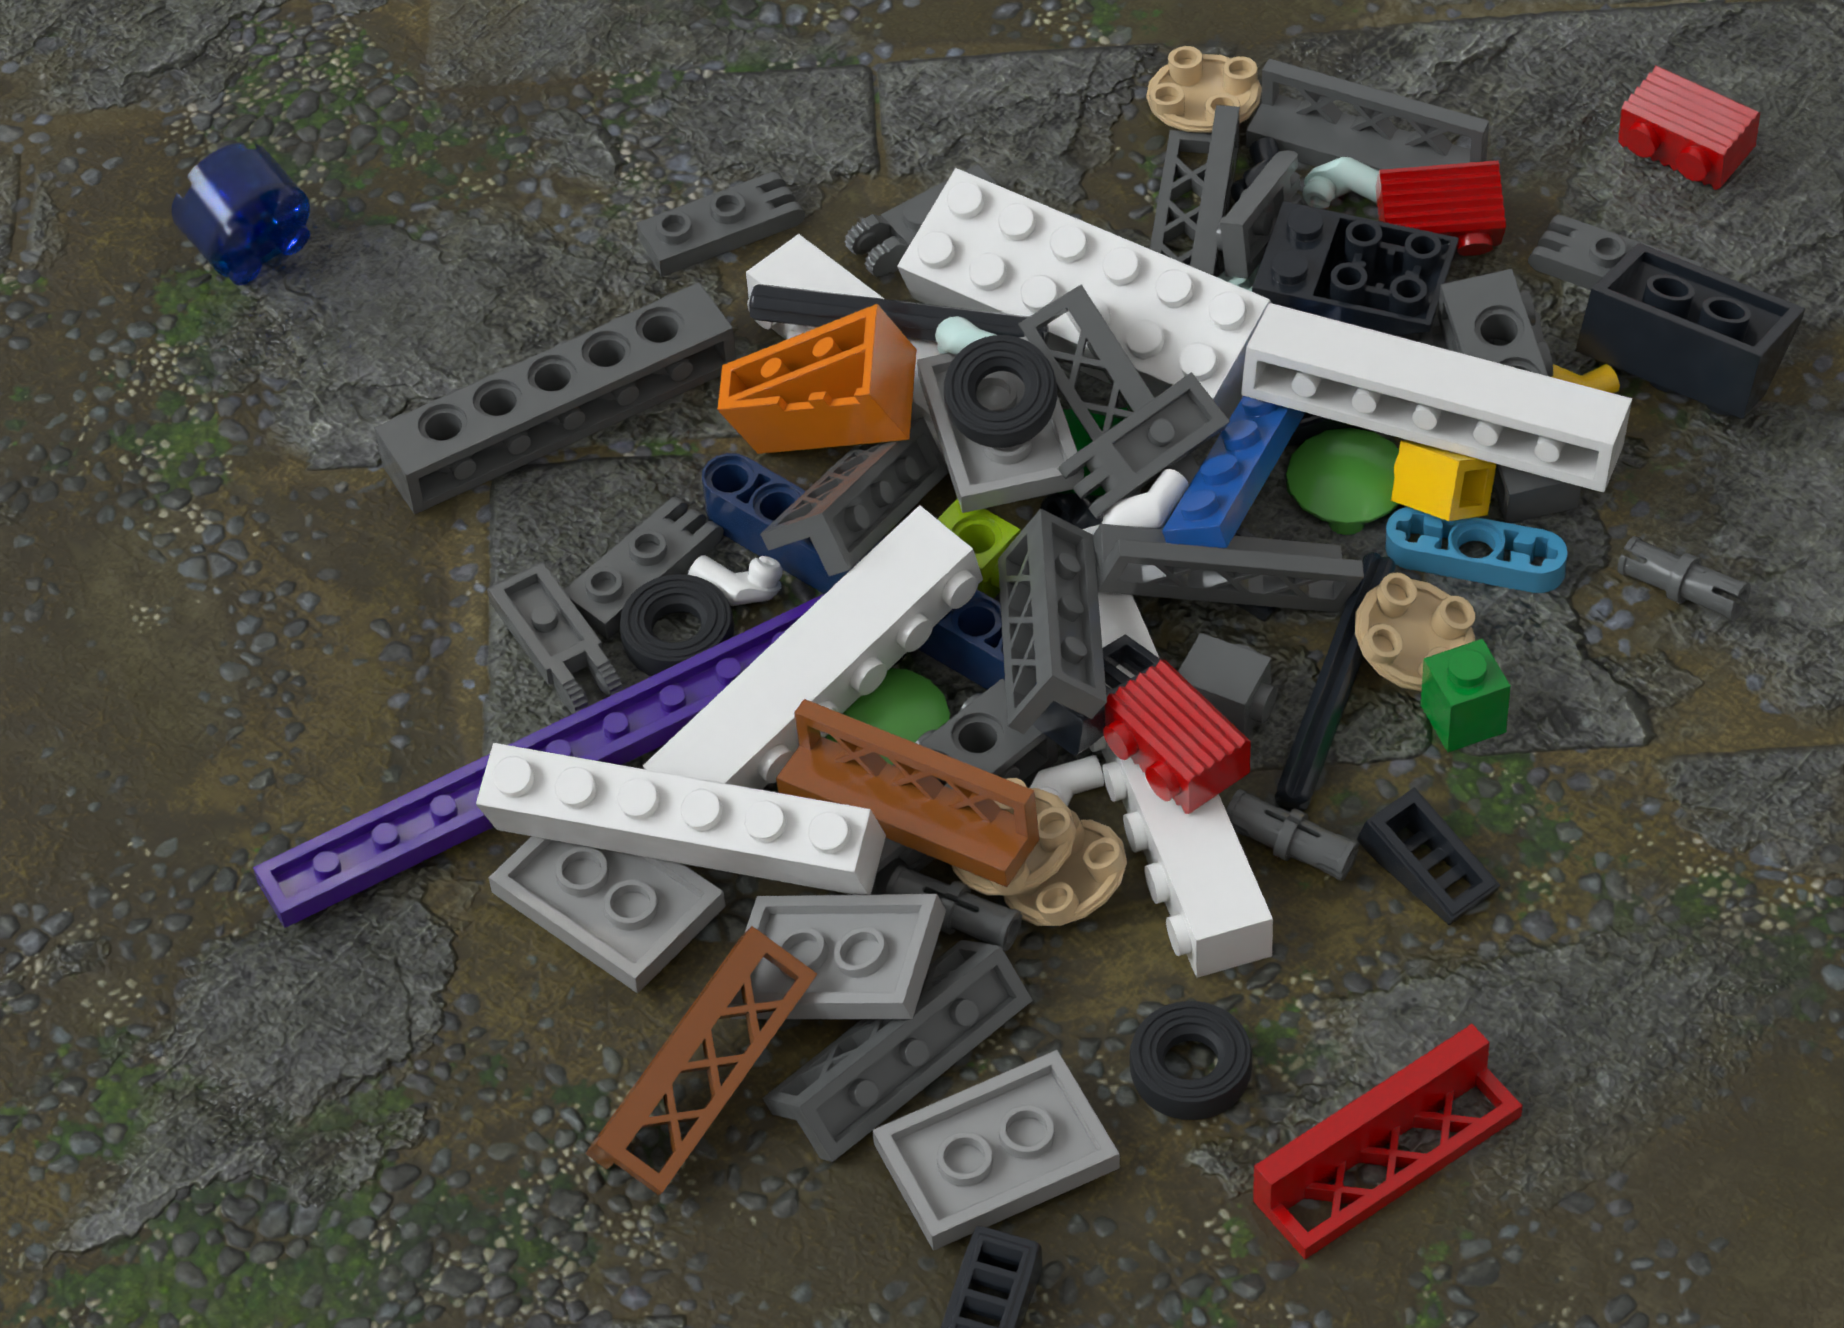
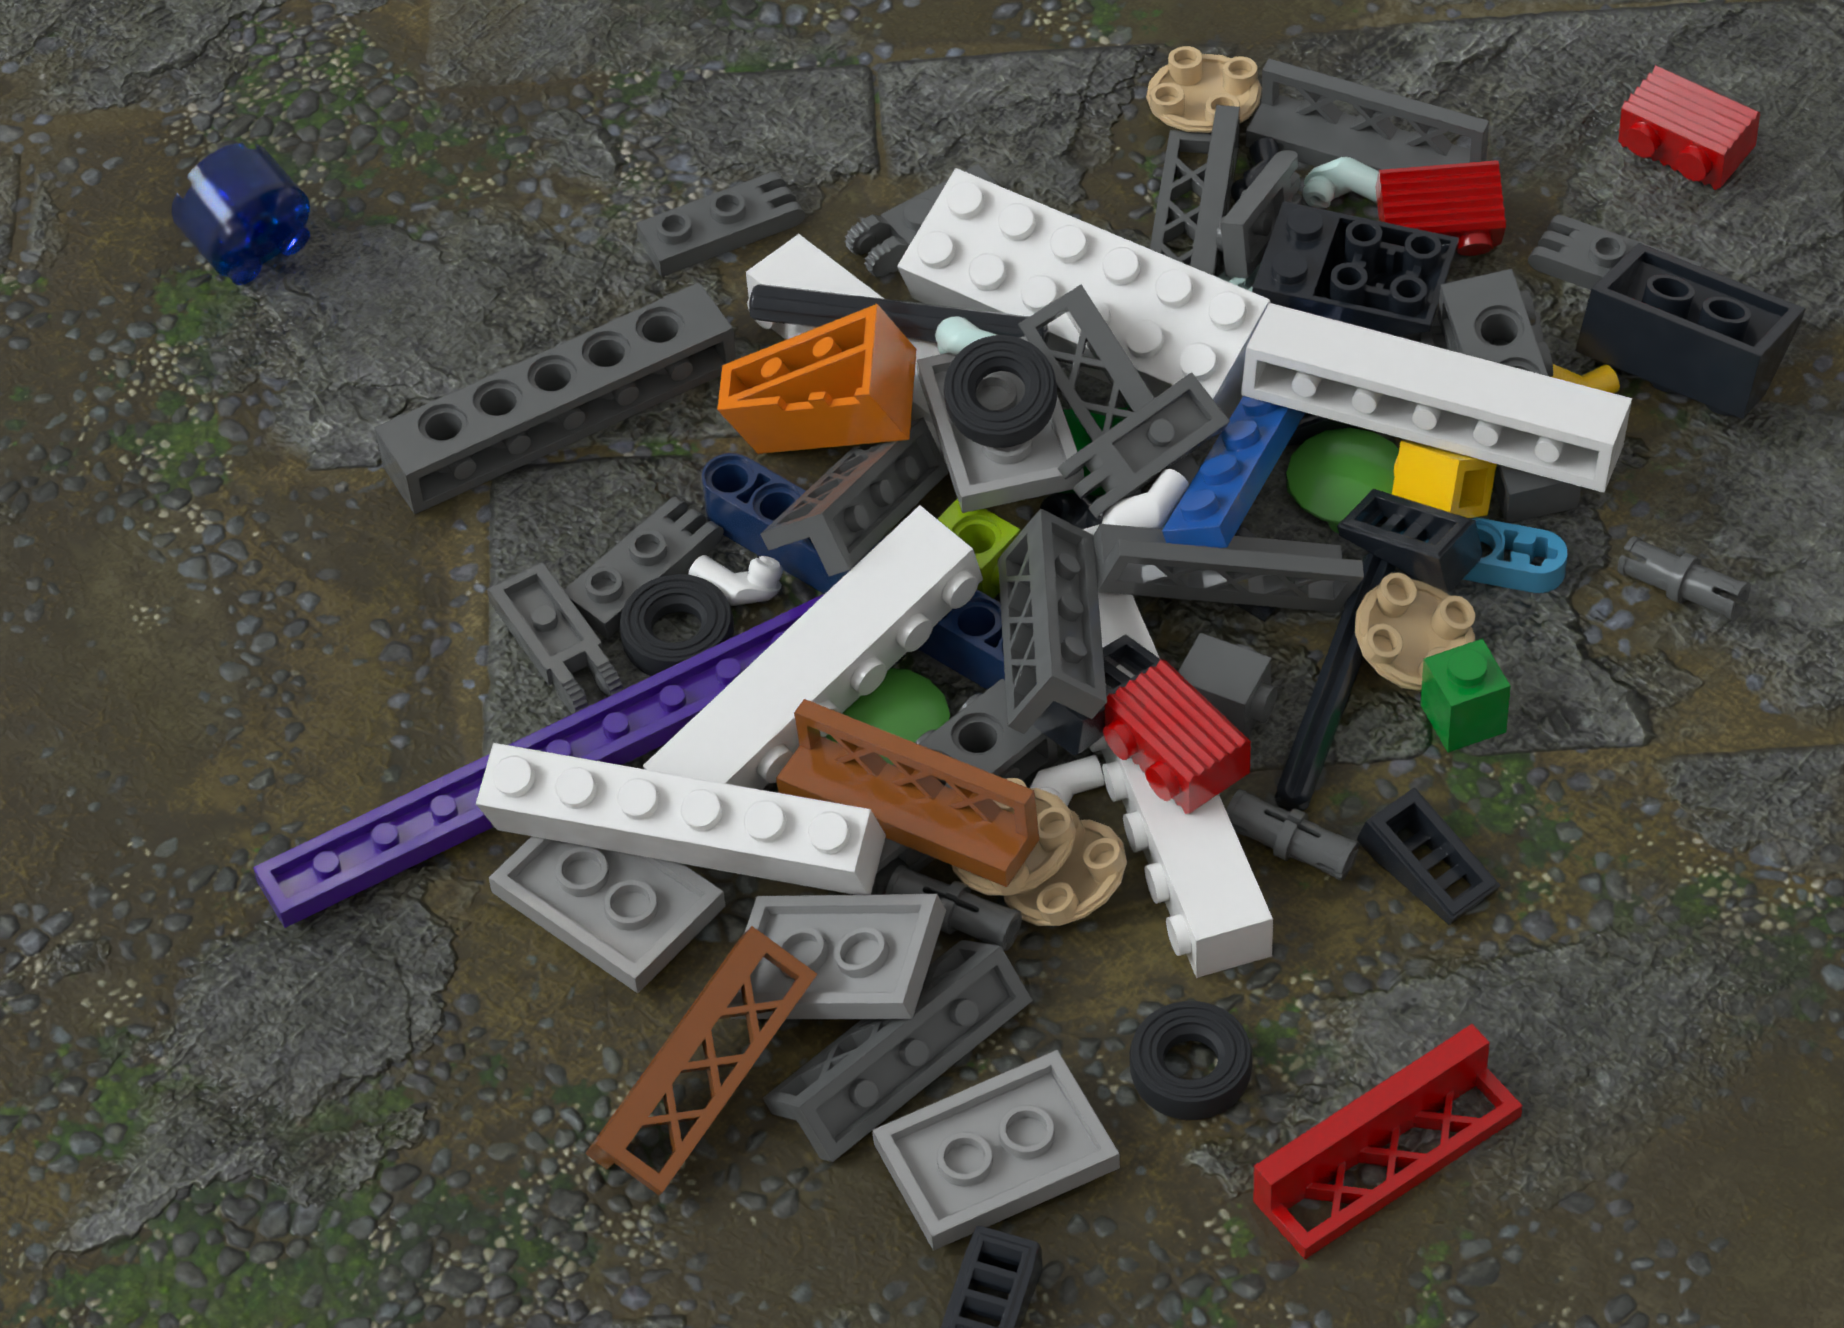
(1440, 562): none -> black slope

